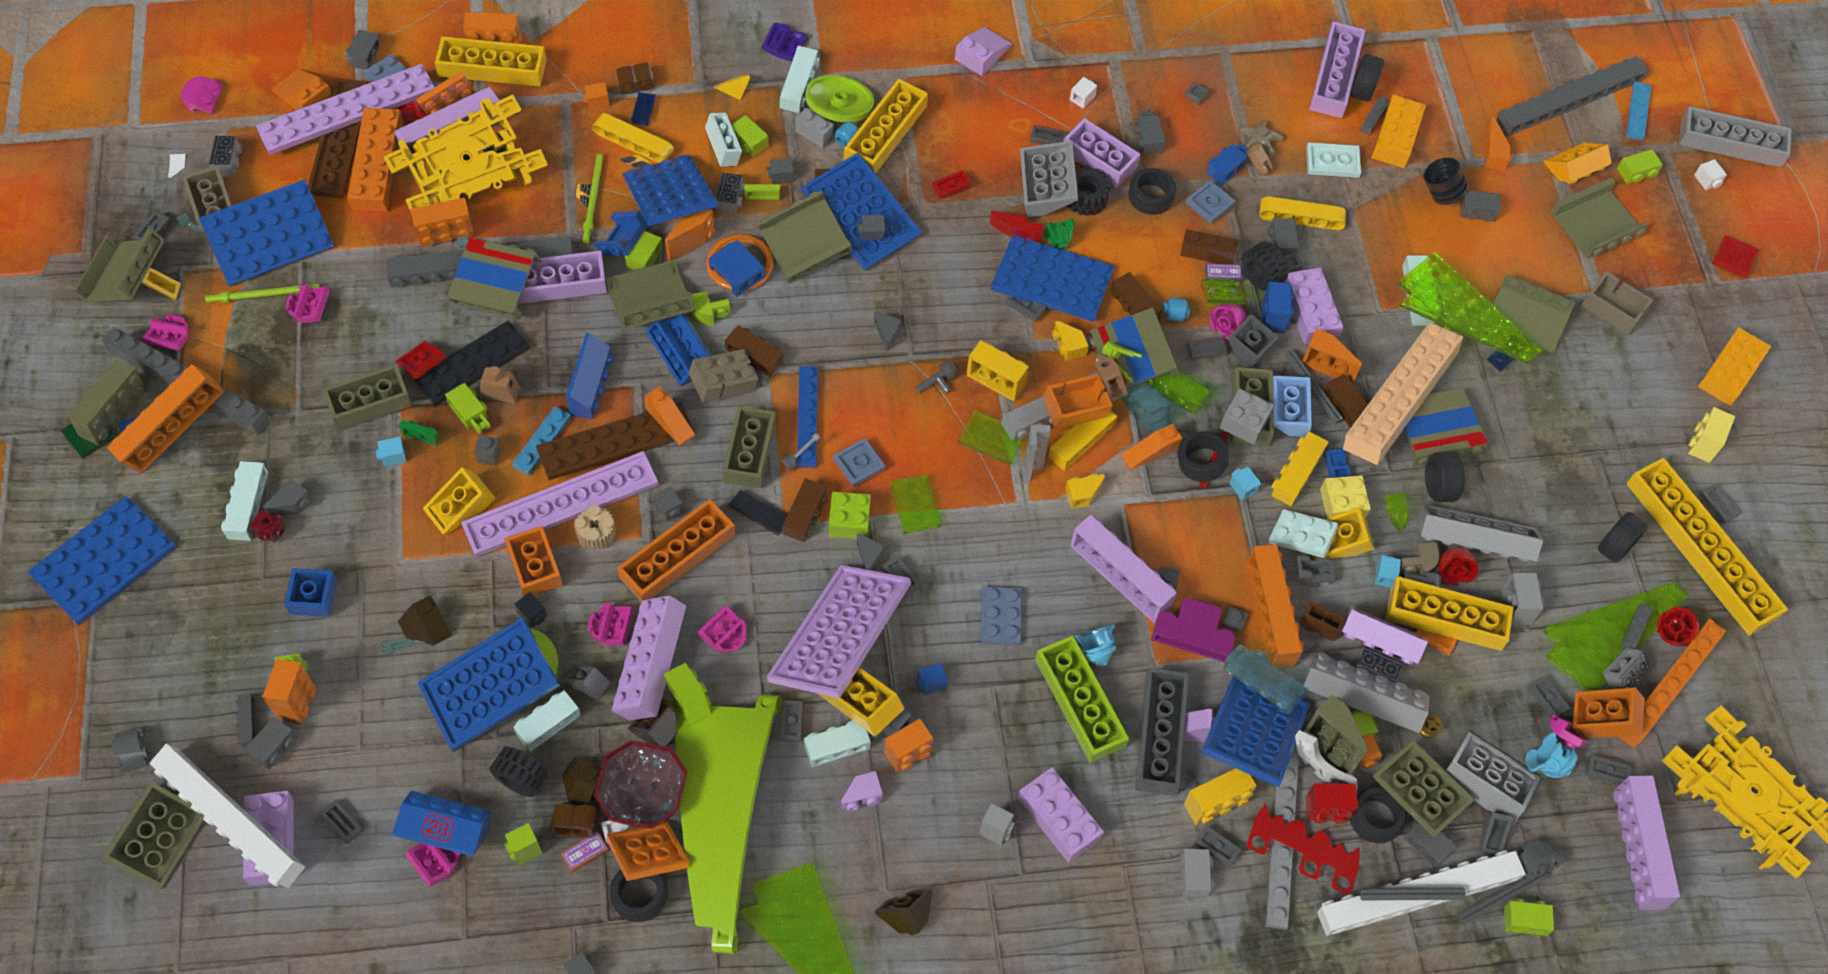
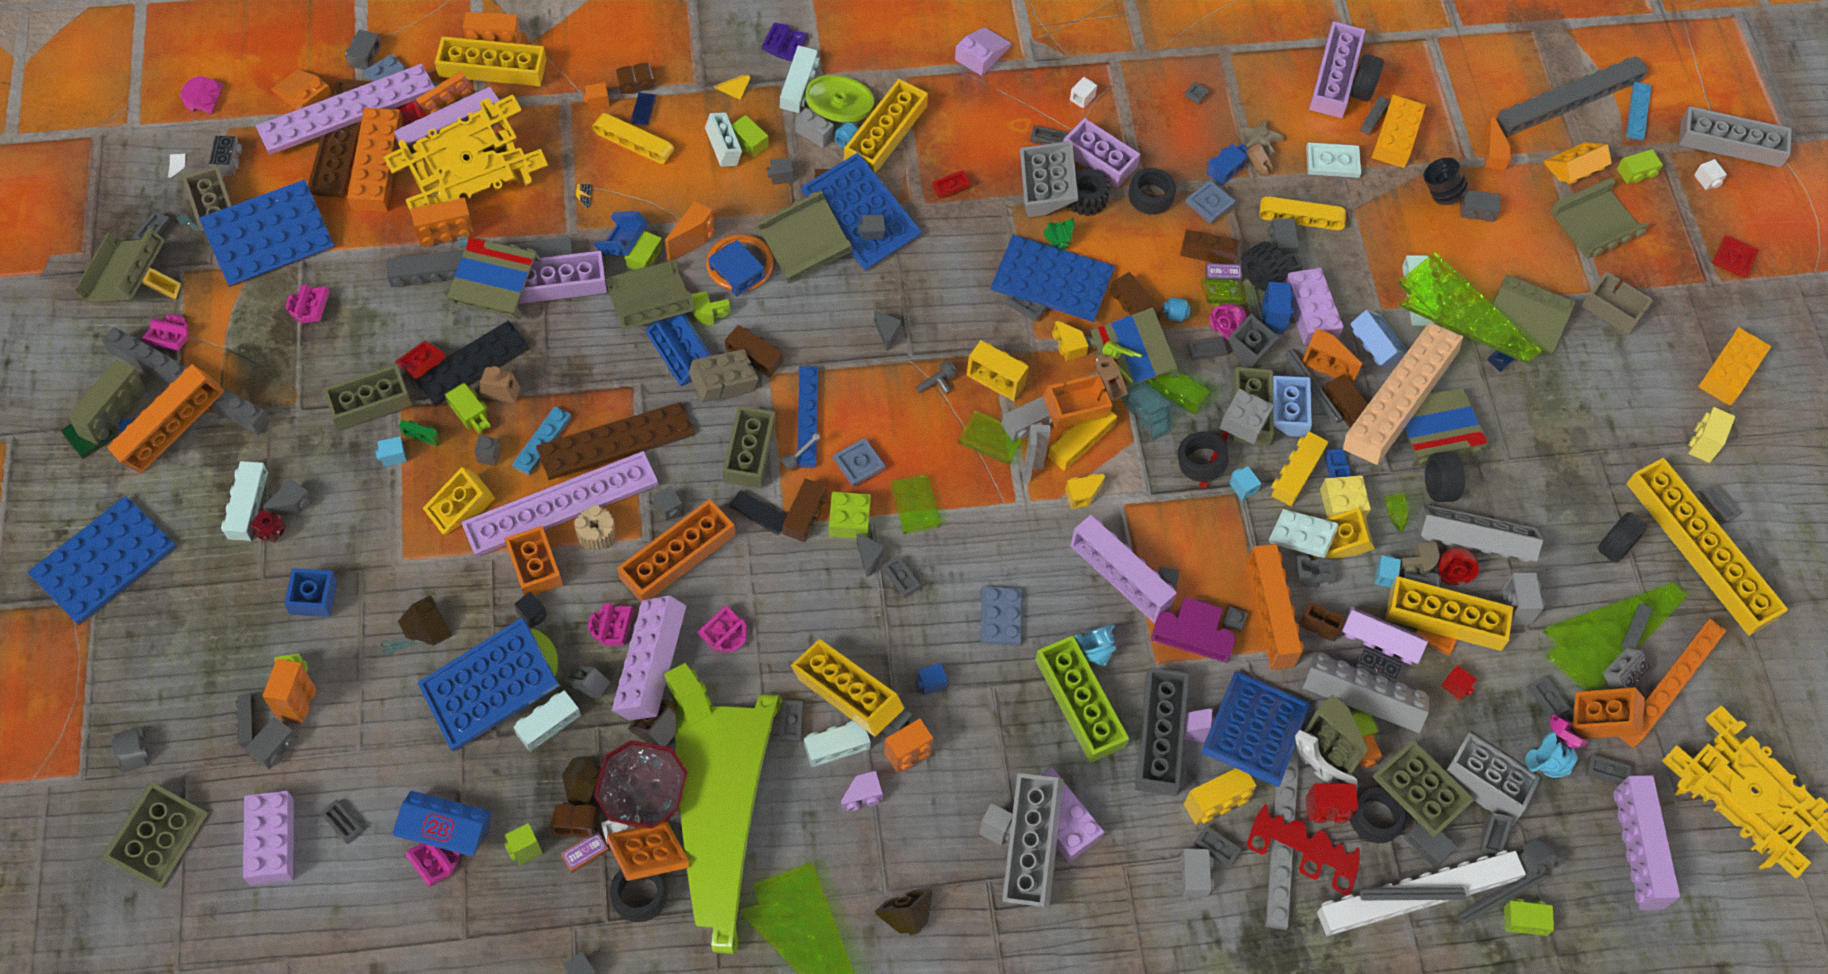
(225, 297): lime bar -> none
(227, 816): white brick -> none
(518, 771): black tyre -> none
(588, 225): lime bar -> none
(589, 377): blue slope -> none
(636, 161): sticker -> none
(668, 415): orange slope -> none
(669, 190): blue plate -> none
(729, 193): brick -> none
(762, 192): lime tile -> none
(839, 631): lavender plate -> none
(1016, 225): red slope -> none
(1033, 840): none -> light grey brick
(1149, 132): dark grey brick -> none
(1153, 447): orange slope -> none
(1264, 678): clear light blue brick -> none
(1379, 338): none -> light blue slope
(1433, 722): pearl gold wheel -> none
(1459, 683): none -> red brick
(1678, 626): red cylinder -> none

